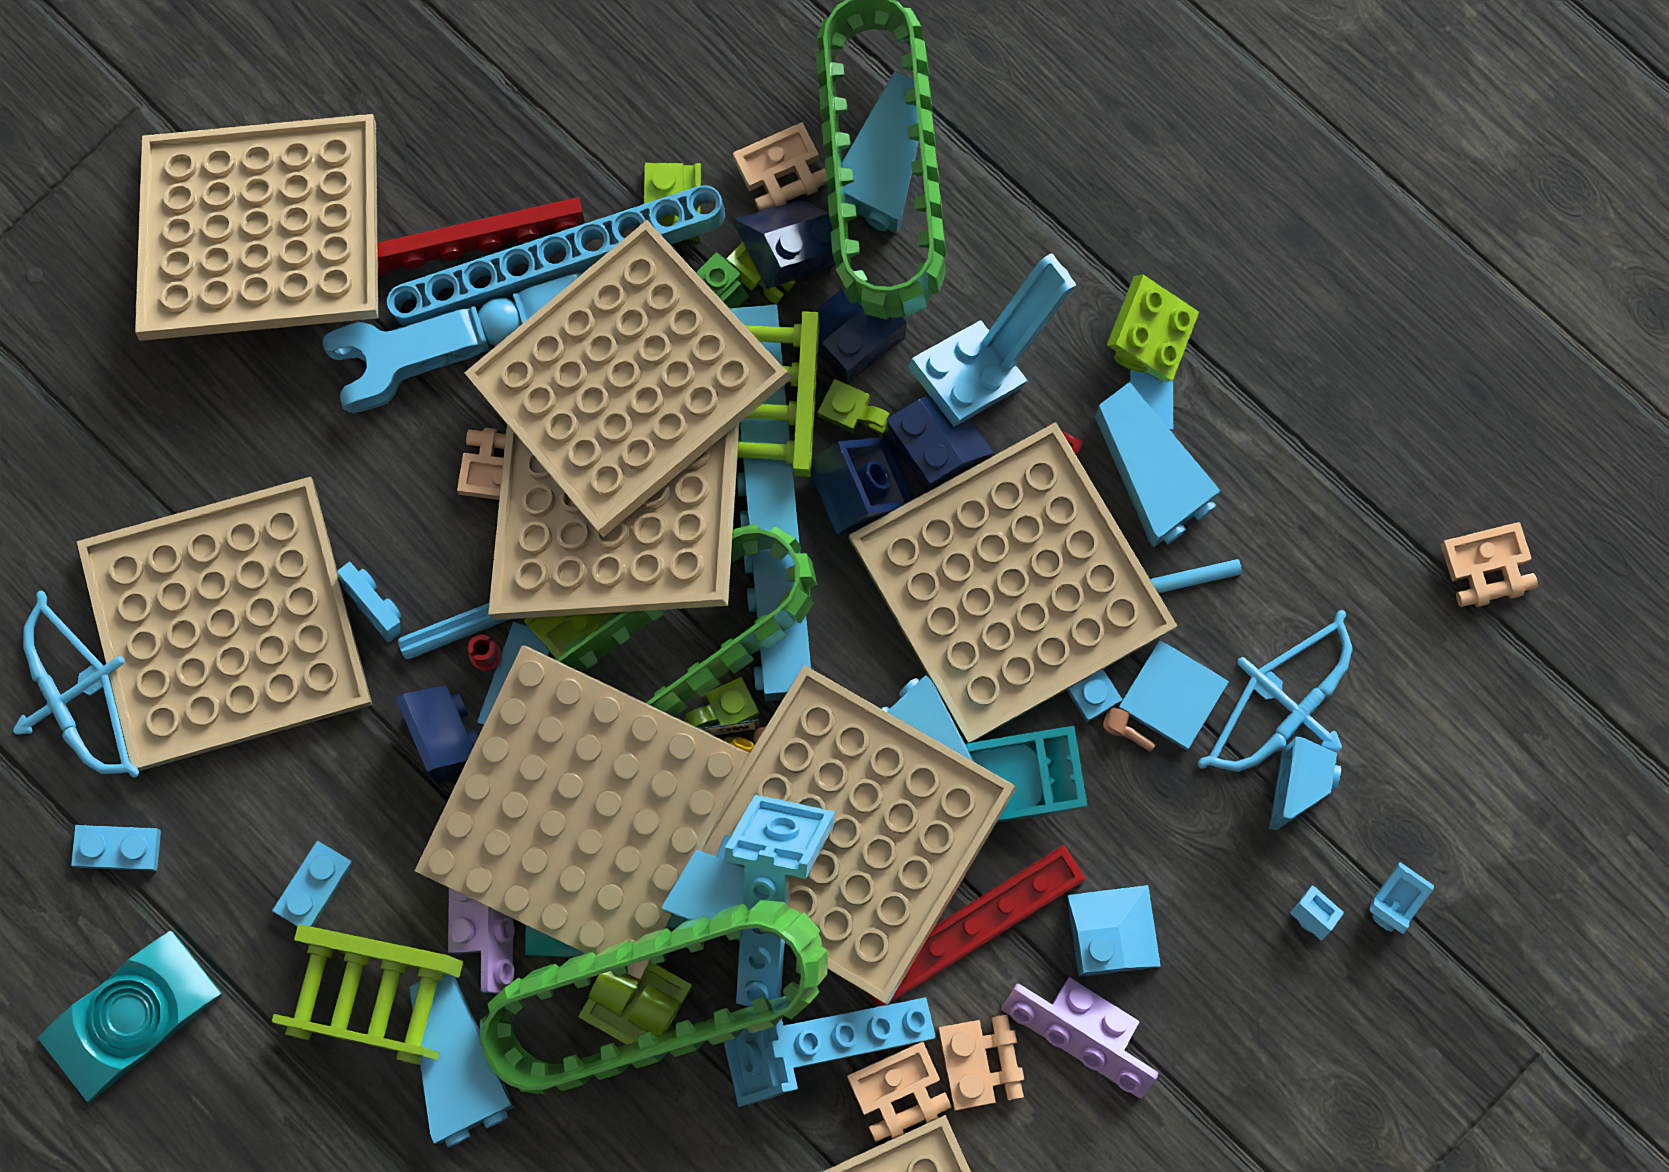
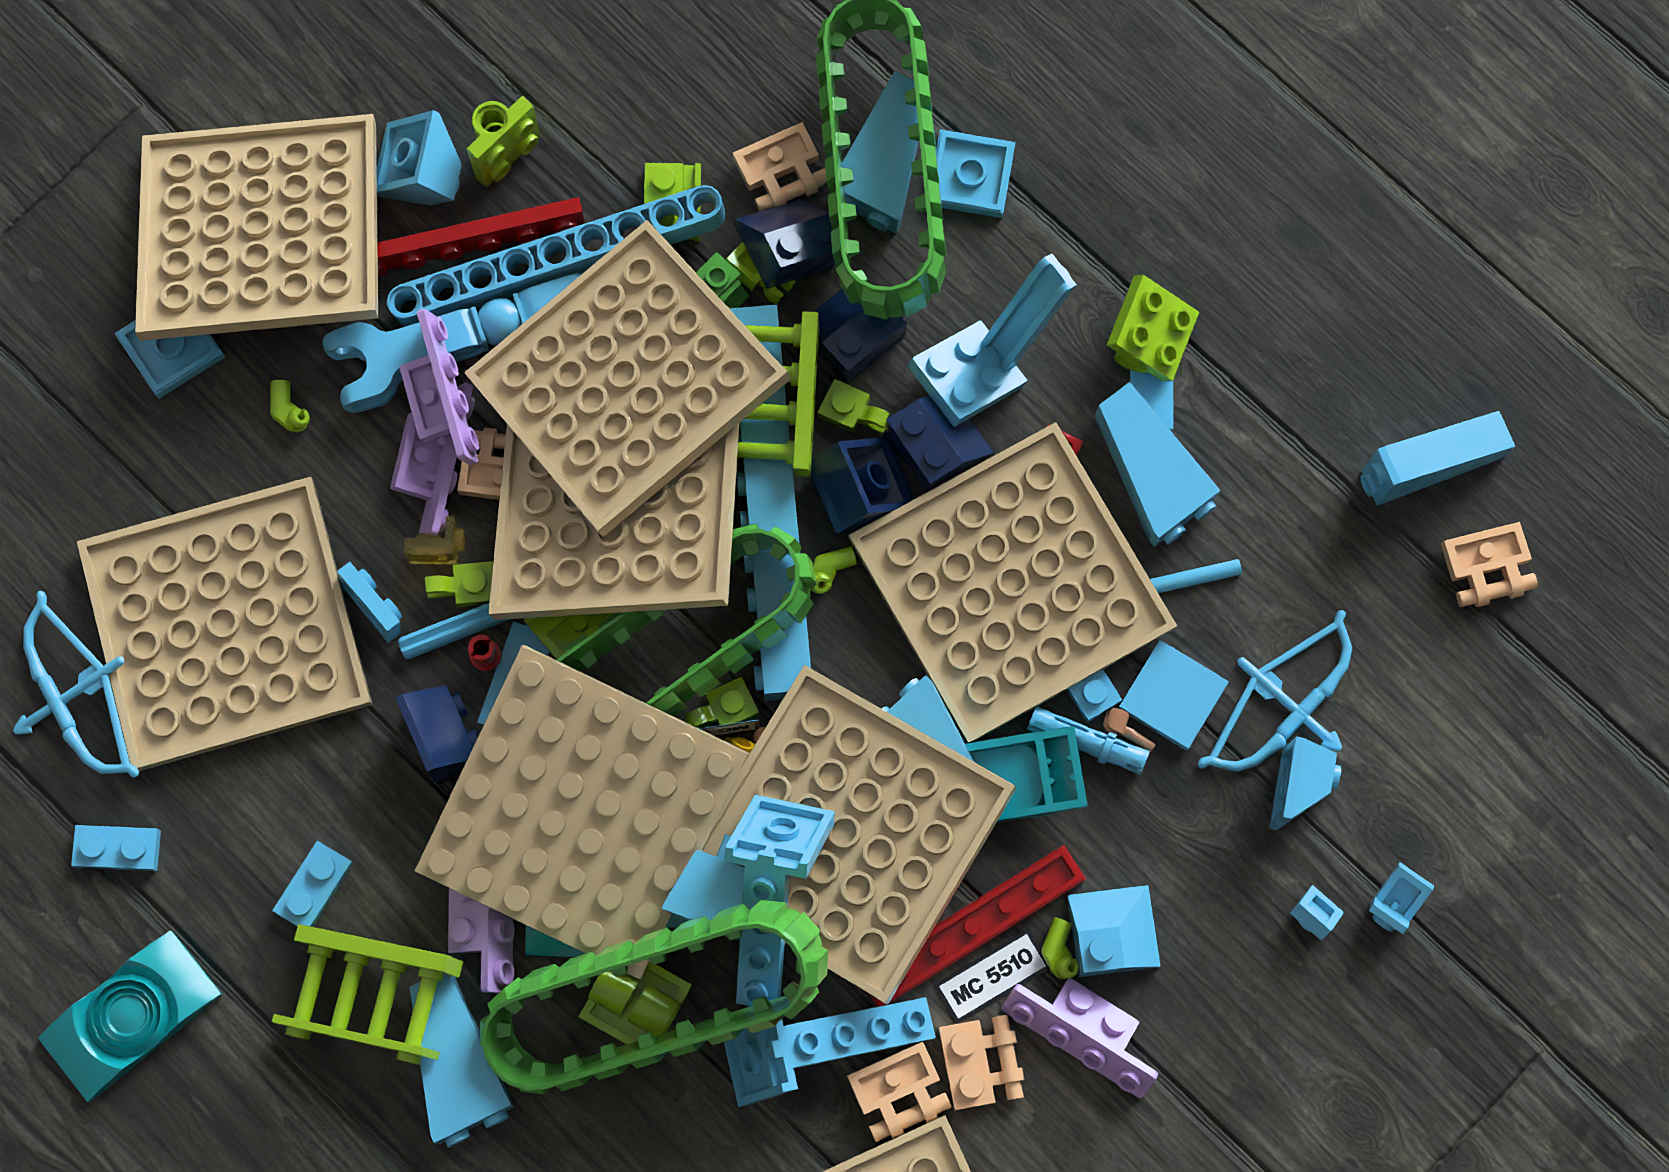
(169, 361): none -> medium azure tile
(283, 410): none -> lime arm
(418, 161): none -> medium azure slope
(428, 470): none -> lavender bracket
(433, 392): none -> lavender bracket
(436, 550): none -> clear yellow bracket
(469, 585): none -> lime plate
(501, 138): none -> lime plate
(827, 564): none -> lime arm
(973, 172): none -> medium azure tile
(991, 976): none -> sticker
(1056, 952): none -> lime arm
(1093, 742): none -> medium azure pin
(1435, 457): none -> medium azure slope

